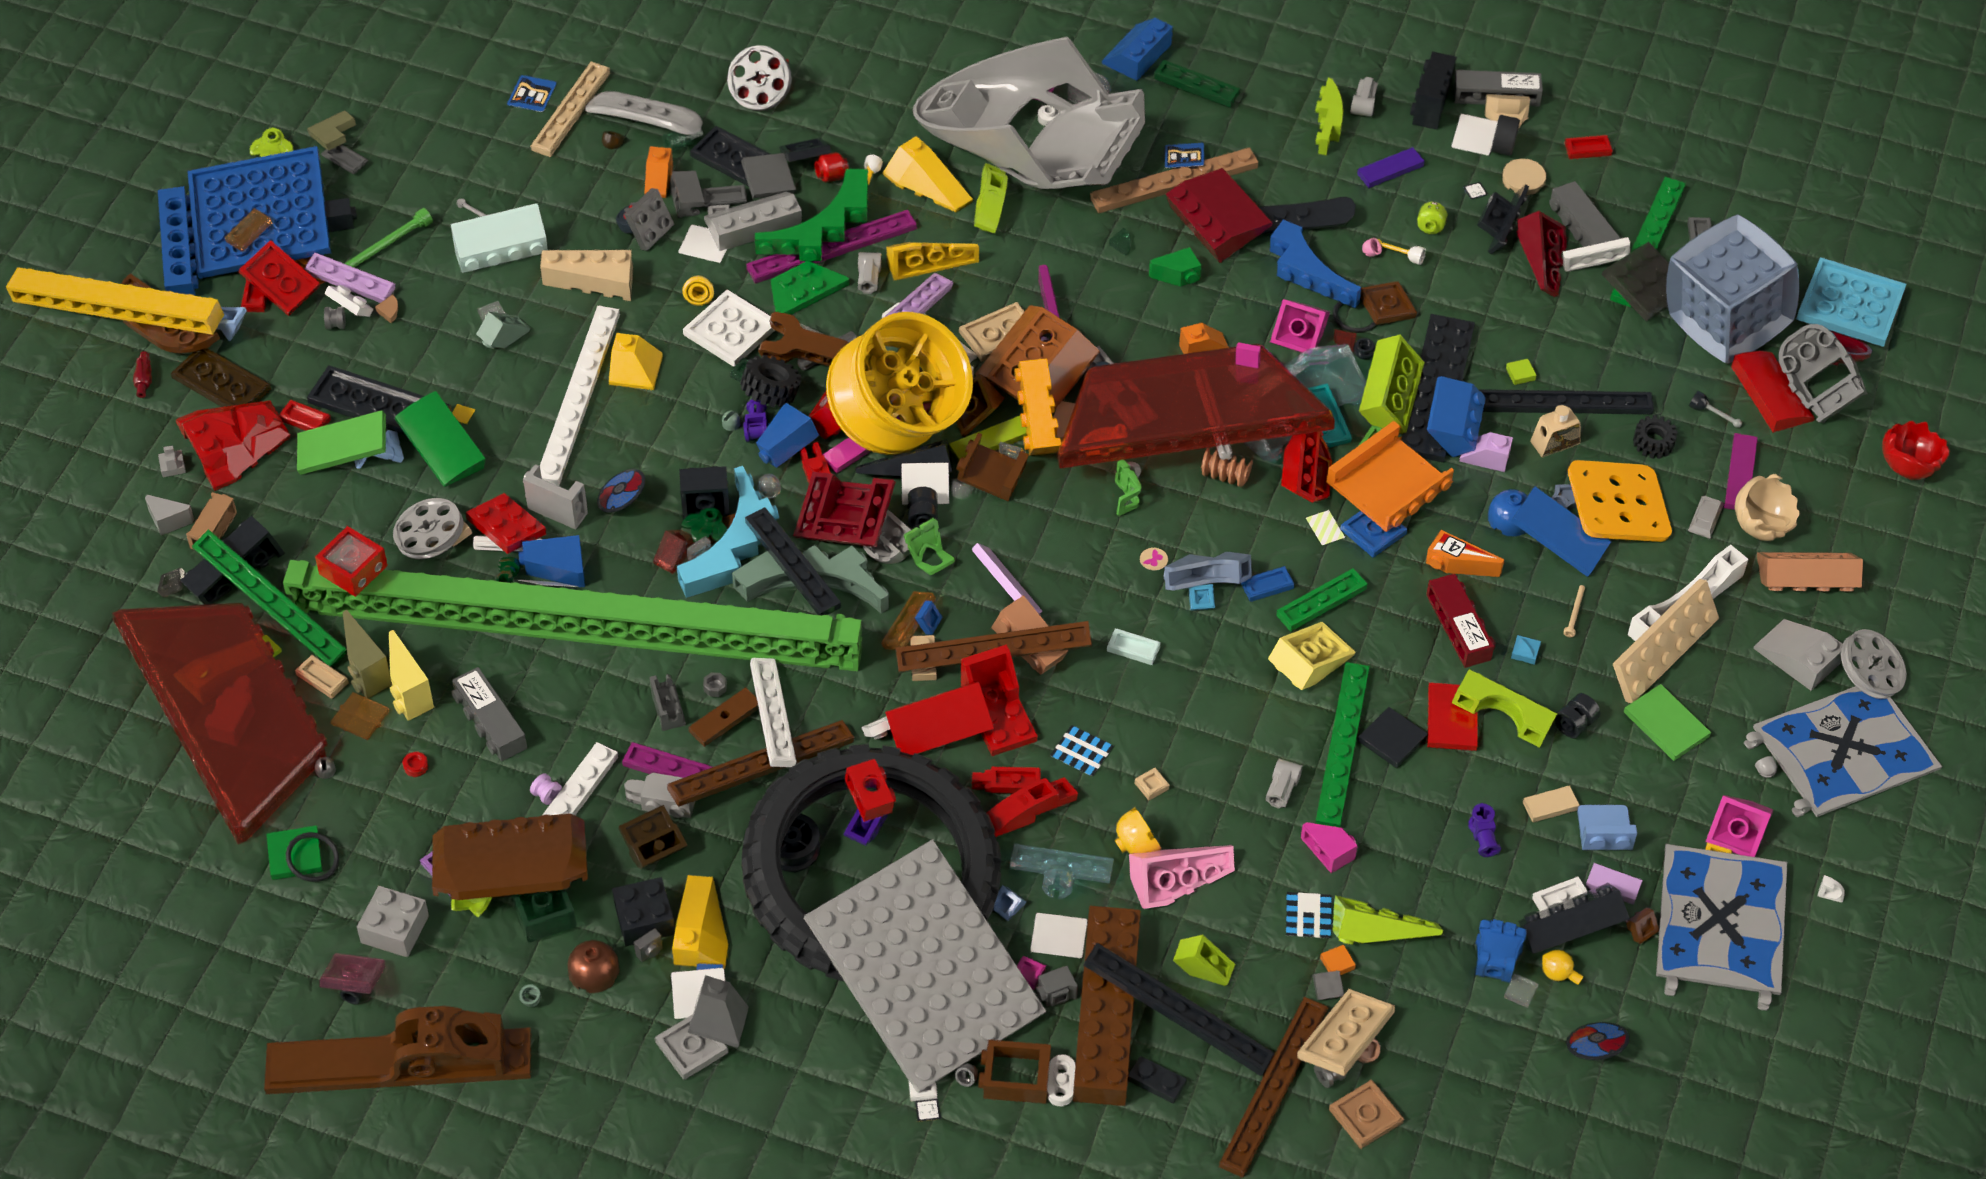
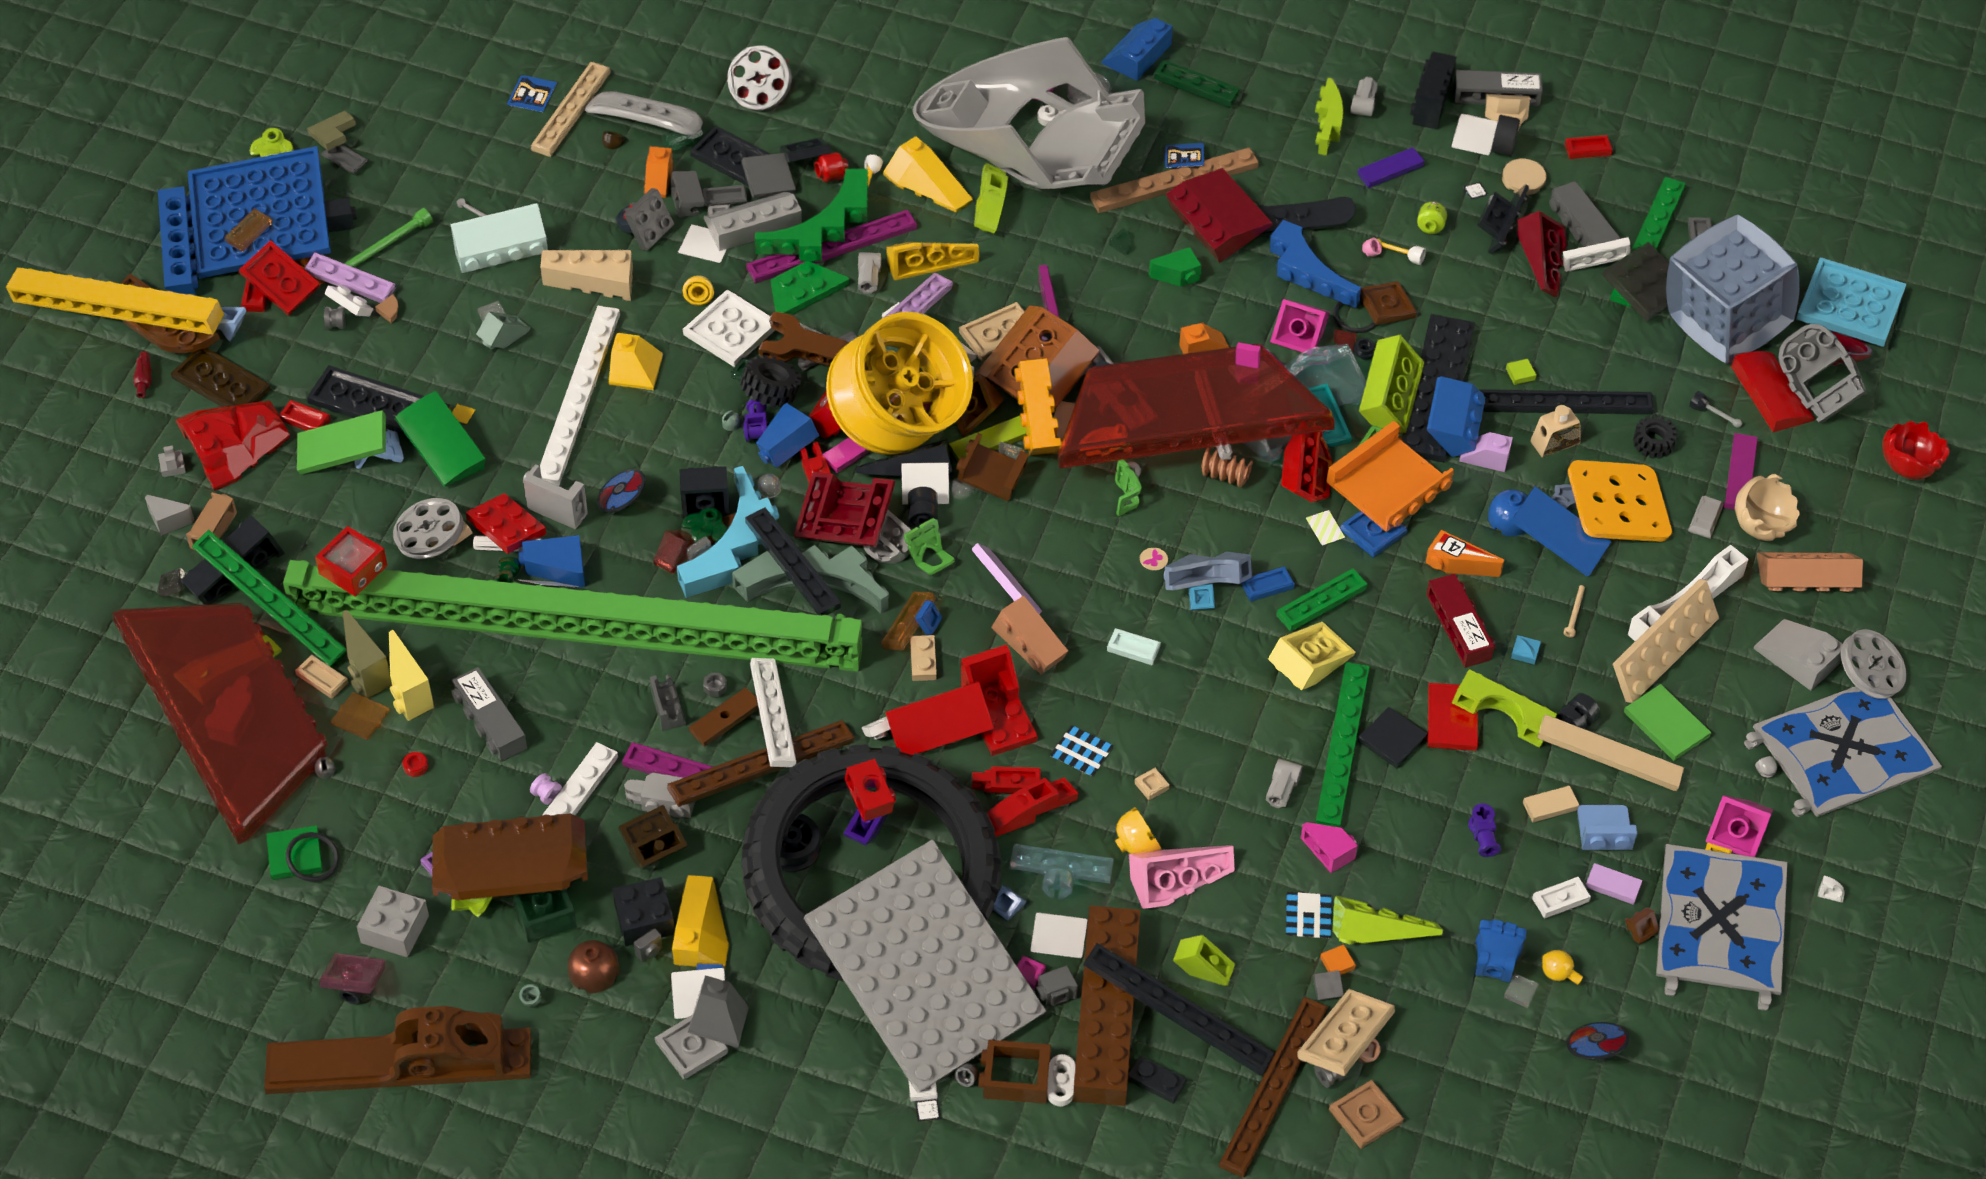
(1019, 643): reddish brown plate -> none
(1574, 918): black wedge -> none
(1610, 752): none -> tan tile

